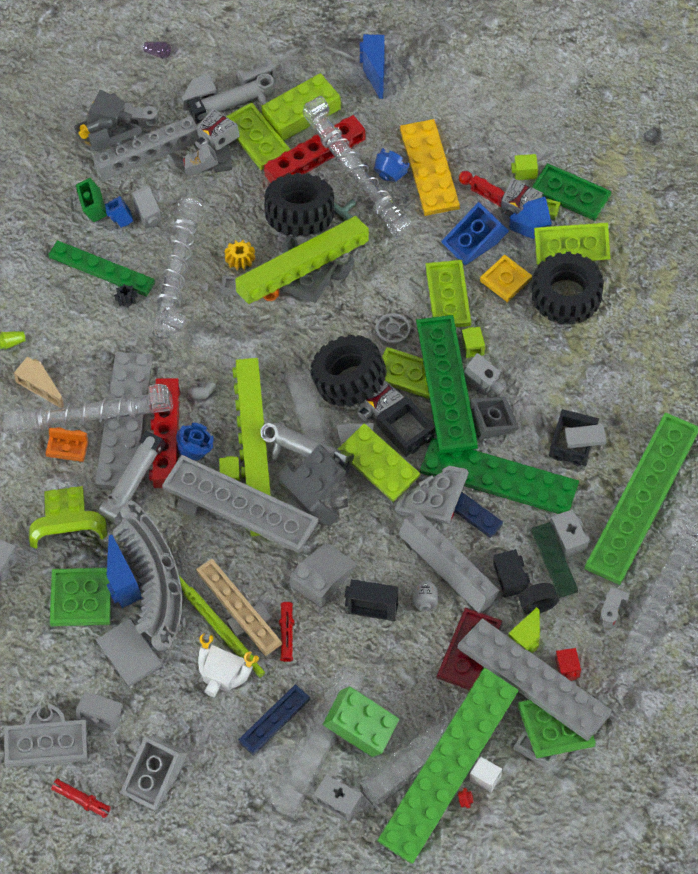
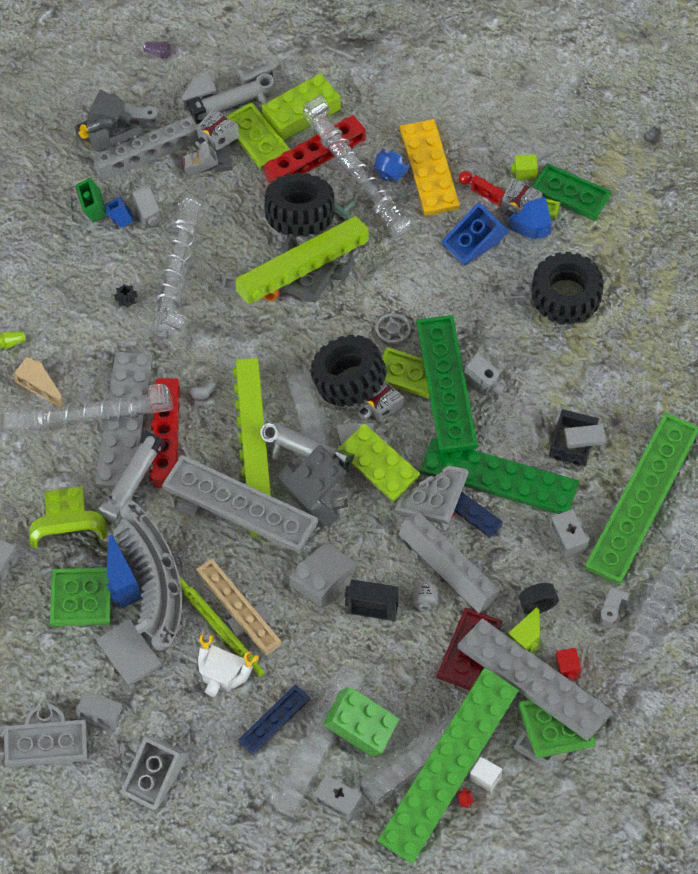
(67, 444): orange bracket -> none
(88, 802): red pin -> none
(101, 268): green plate -> none
(194, 441): blue cone -> none
(230, 467): lime brick -> none
(239, 254): yellow gear -> none
(286, 610): red pin -> none
(373, 60): blue slope -> none
(394, 413): black window -> none
(448, 291): lime plate -> none
(473, 341): lime brick -> none
(492, 417): dark grey slope -> none
(506, 278): yellow plate -> none
(510, 573): black brick -> none
(554, 560): clear green plate -> none
(585, 239): lime plate -> none

